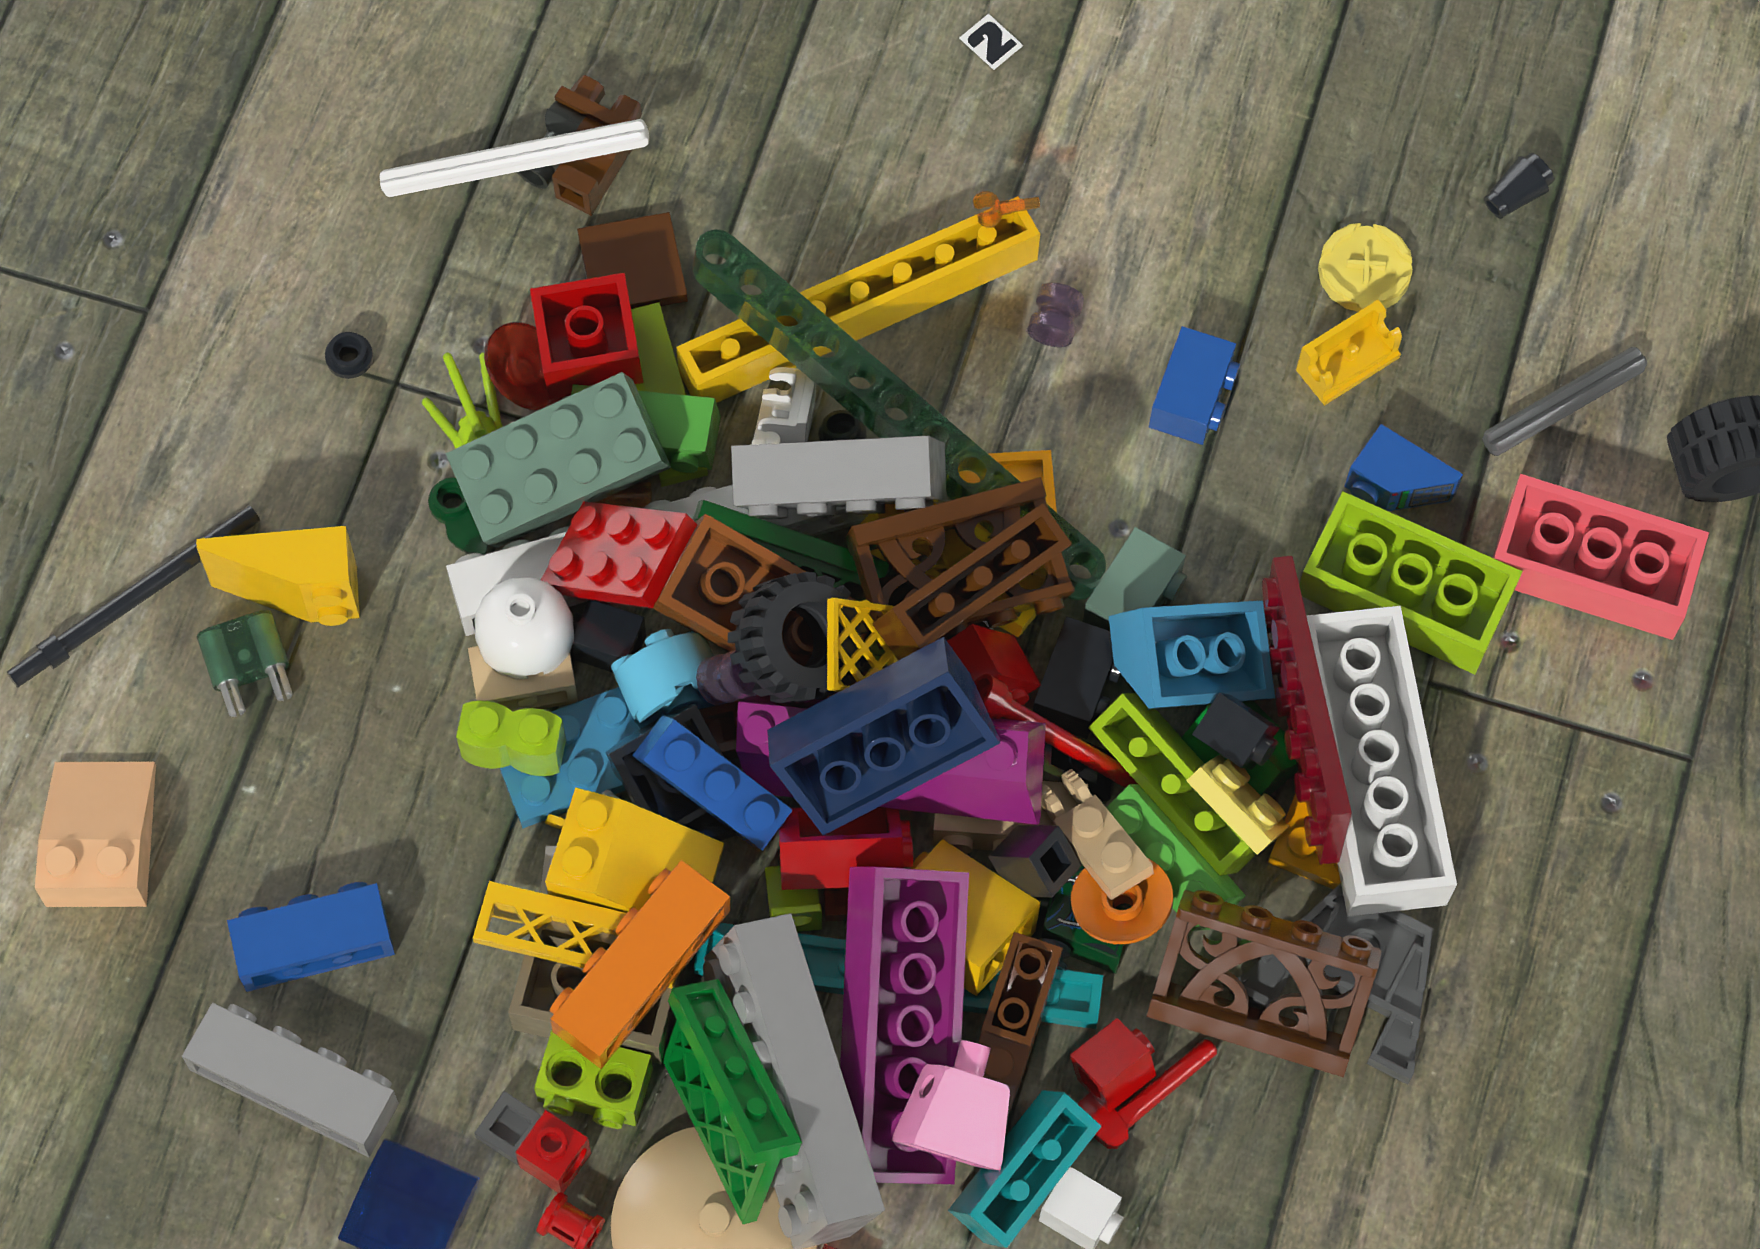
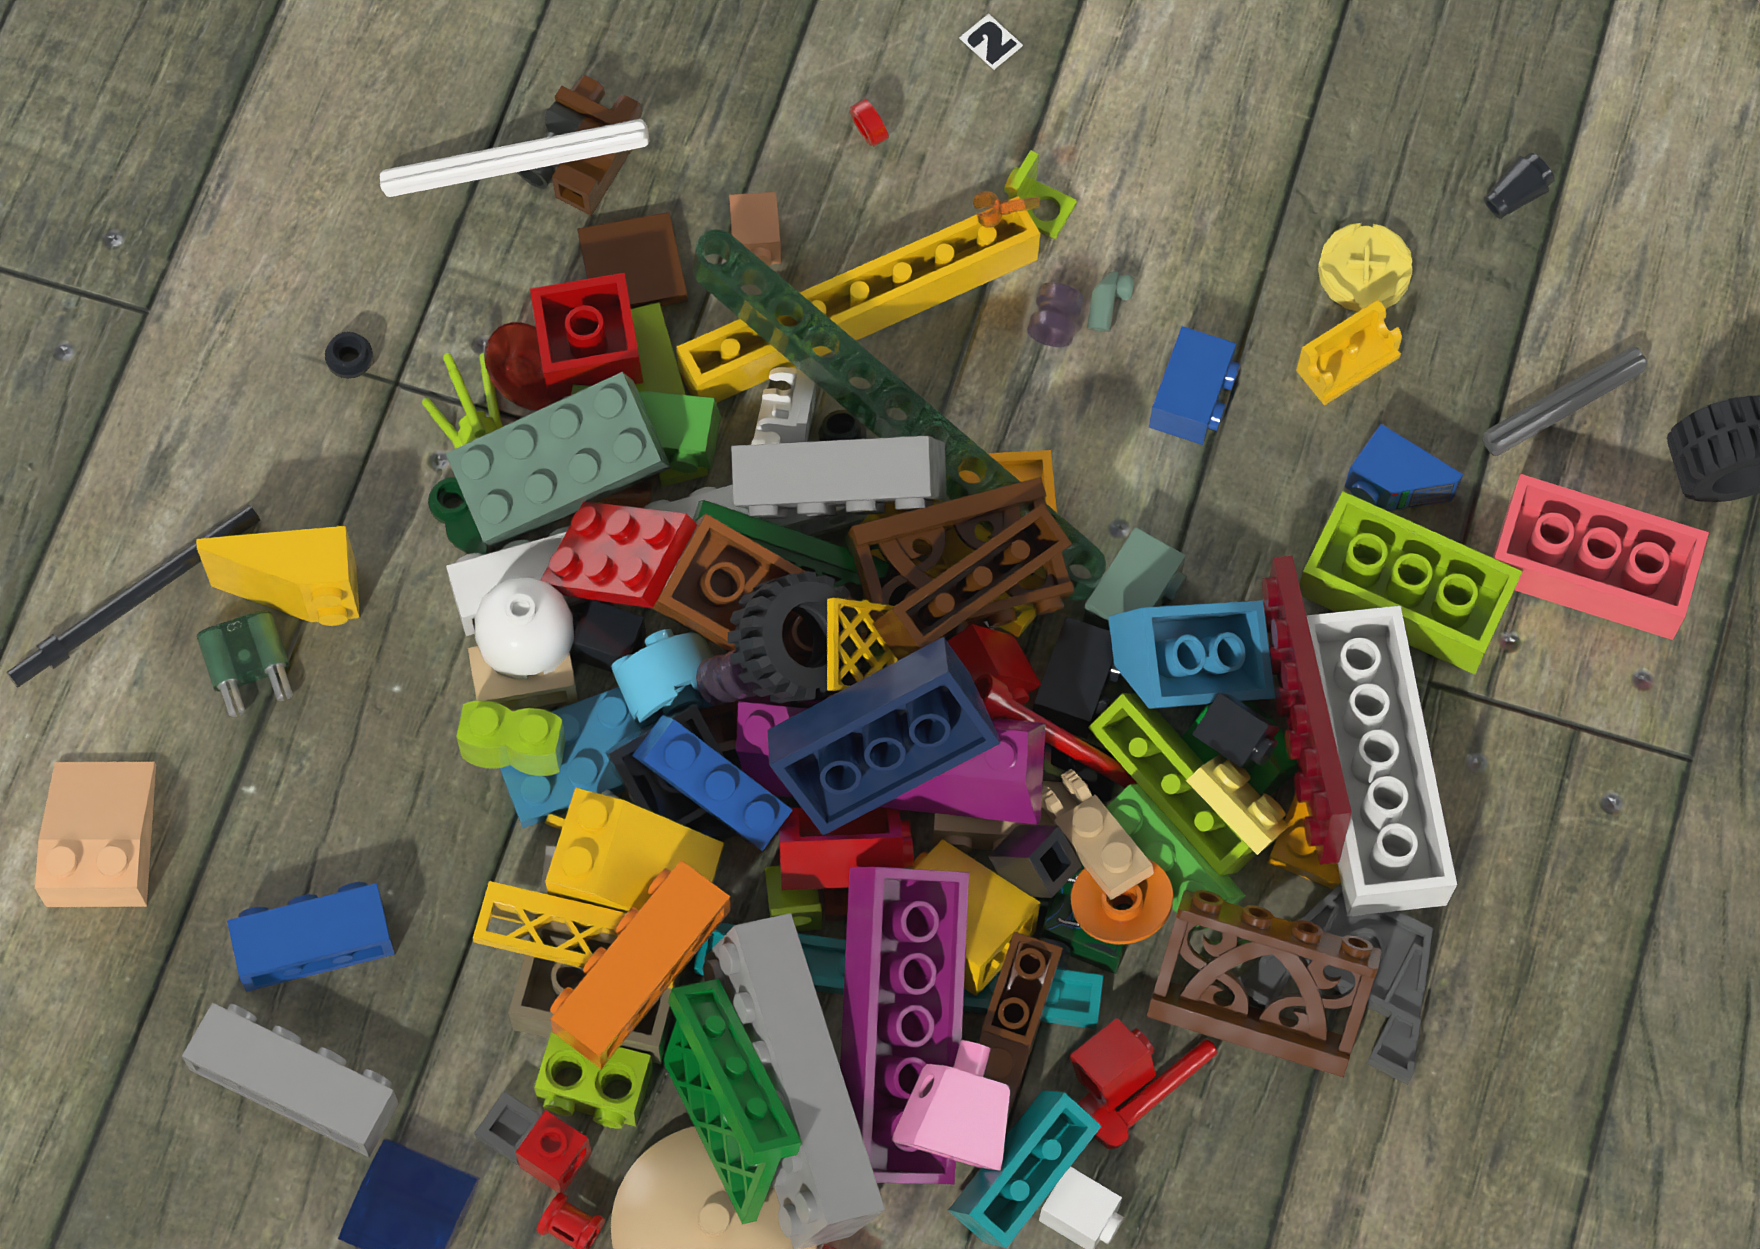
(757, 224): none -> nougat brick
(868, 122): none -> red tile
(1024, 183): none -> lime bracket
(1103, 299): none -> sand green arm

